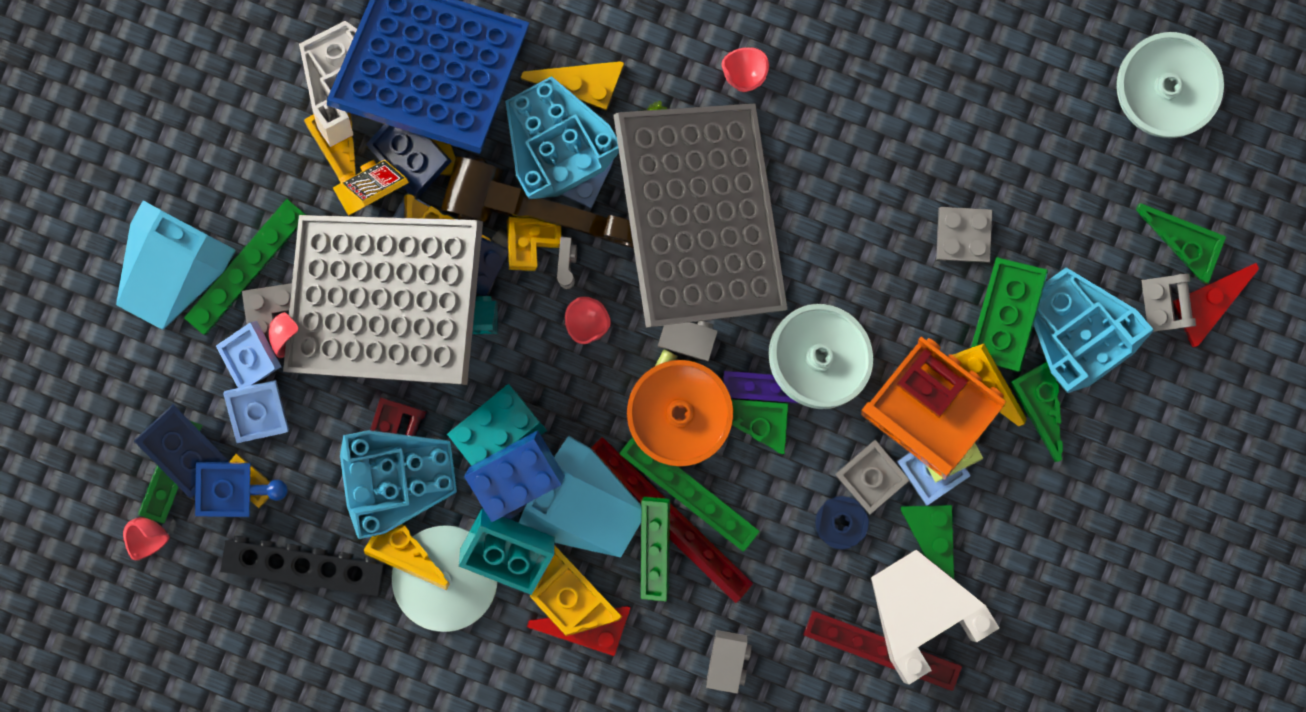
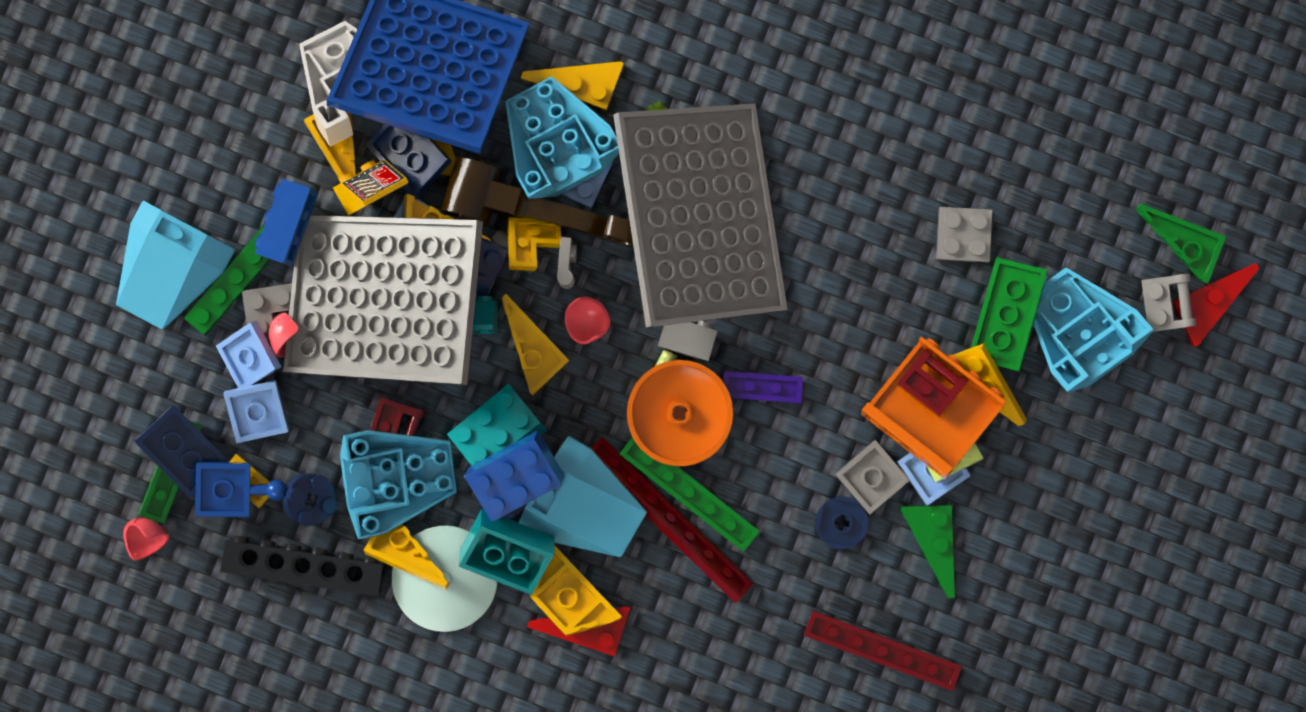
(286, 222): none -> blue brick
(297, 492): none -> dark blue plate
(536, 352): none -> yellow wing
(655, 548): green plate -> none
(727, 661): light grey brick -> none
(745, 68): coral helmet -> none
(762, 421): green wing -> none
(820, 356): light aqua dish -> none
(920, 603): white wedge -> none
(1039, 397): green wing -> none
(1170, 85): light aqua dish -> none

